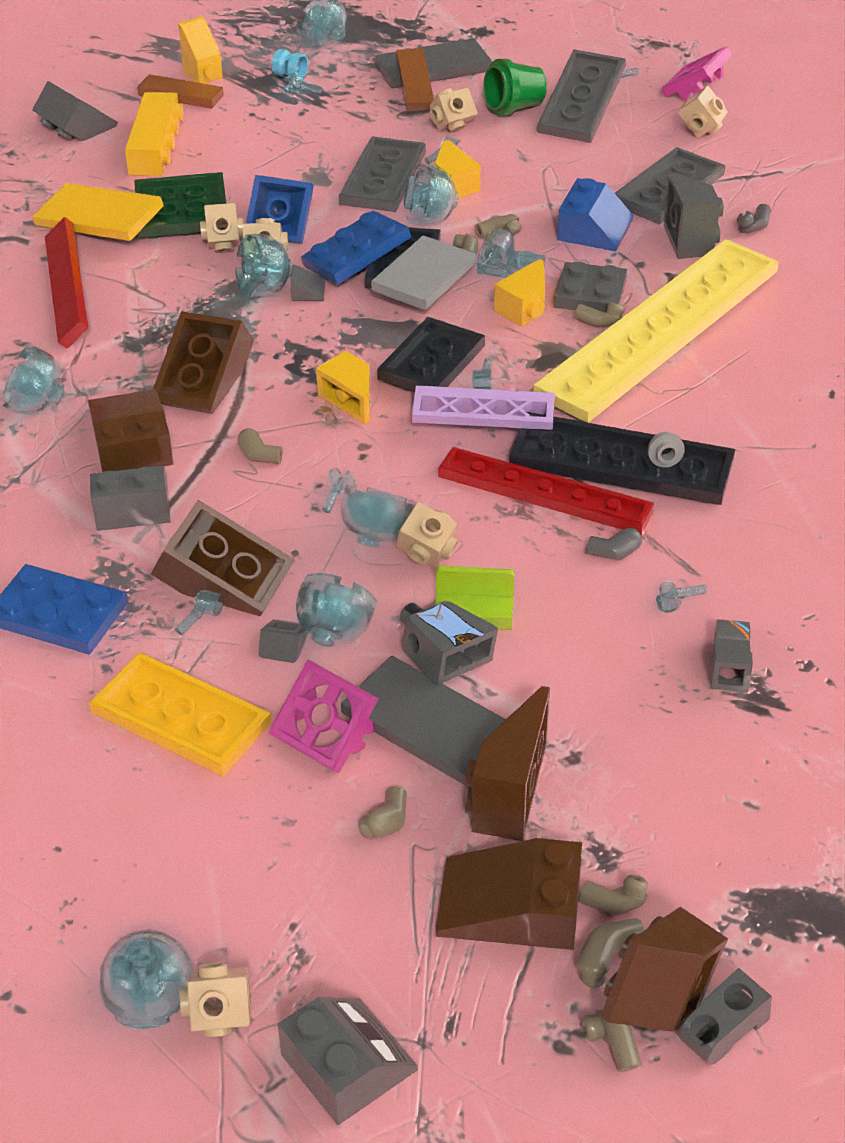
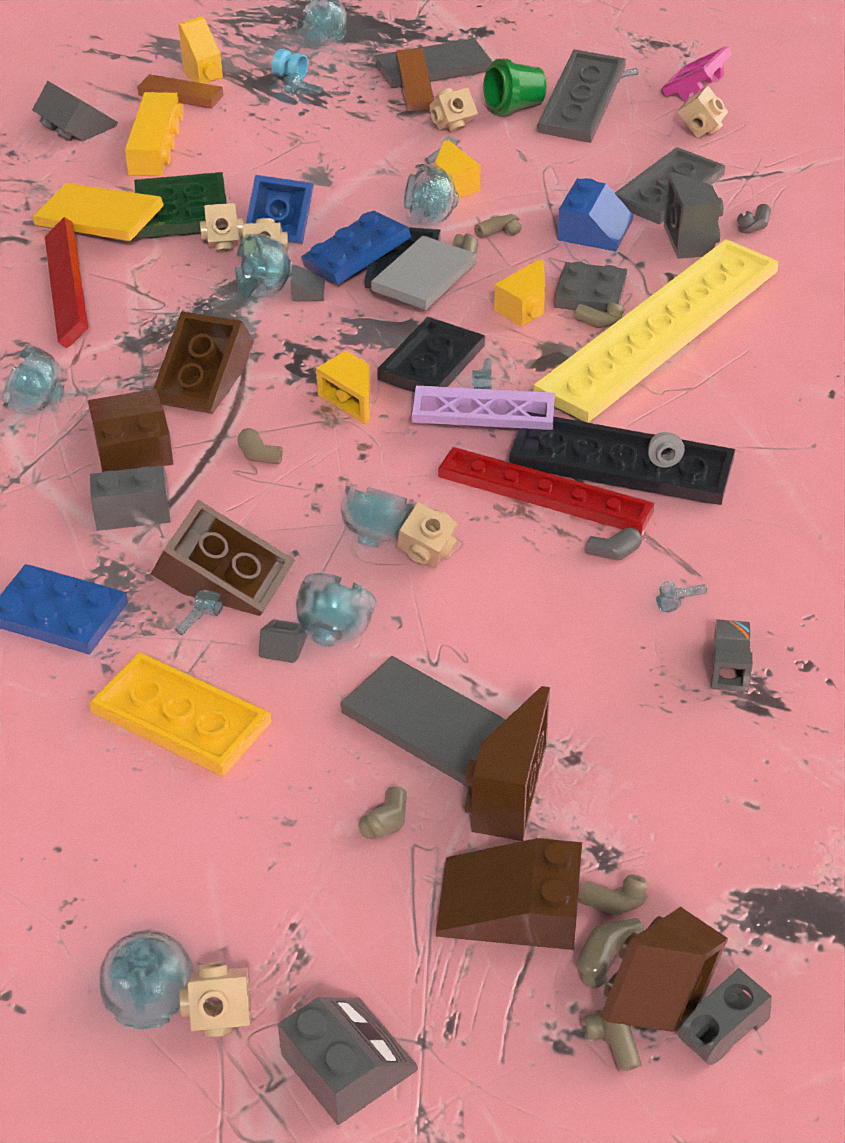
(301, 704): dark pink piece -> none
(337, 487): clear light blue hand -> none
(382, 174): dark grey tile -> none
(446, 640): dark grey torso -> none
(480, 591): lime panel -> none
(499, 257): clear light blue plate -> none

